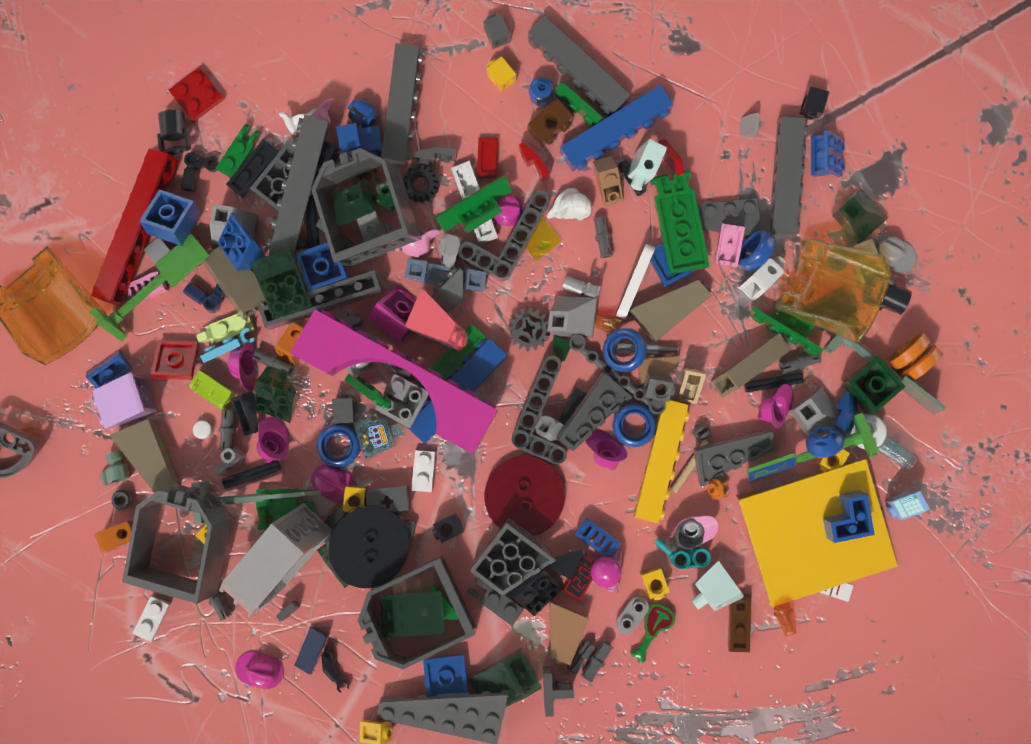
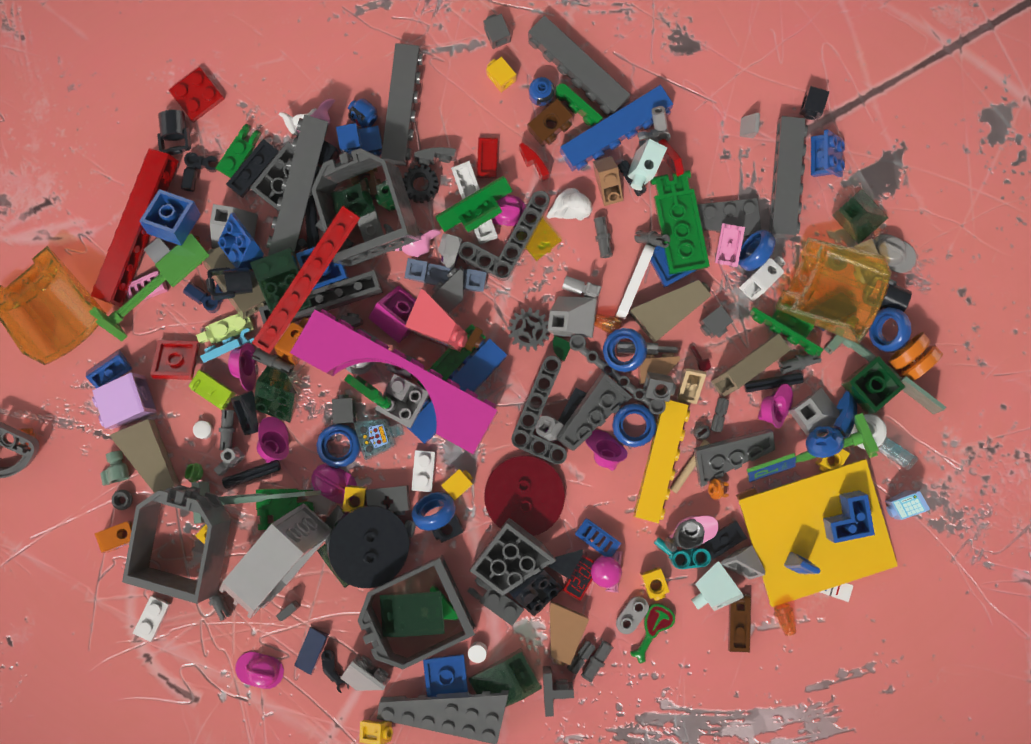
(194, 472): none -> bright green plate
(236, 280): none -> black piece
(306, 279): none -> red plate
(364, 676): none -> light grey slope
(438, 519): none -> blue wheel
(458, 483): none -> yellow brick
(474, 340): none -> reddish brown plate
(477, 652): none -> white piece
(652, 238): none -> dark grey pin
(660, 127): none -> light grey bar
(703, 365): none -> dark red hand
(716, 323): none -> dark grey brick
(721, 410): none -> dark grey piece
(725, 539): none -> black plate
(744, 562): none -> light grey slope
(800, 564): none -> slope
(903, 334): none -> blue wheel

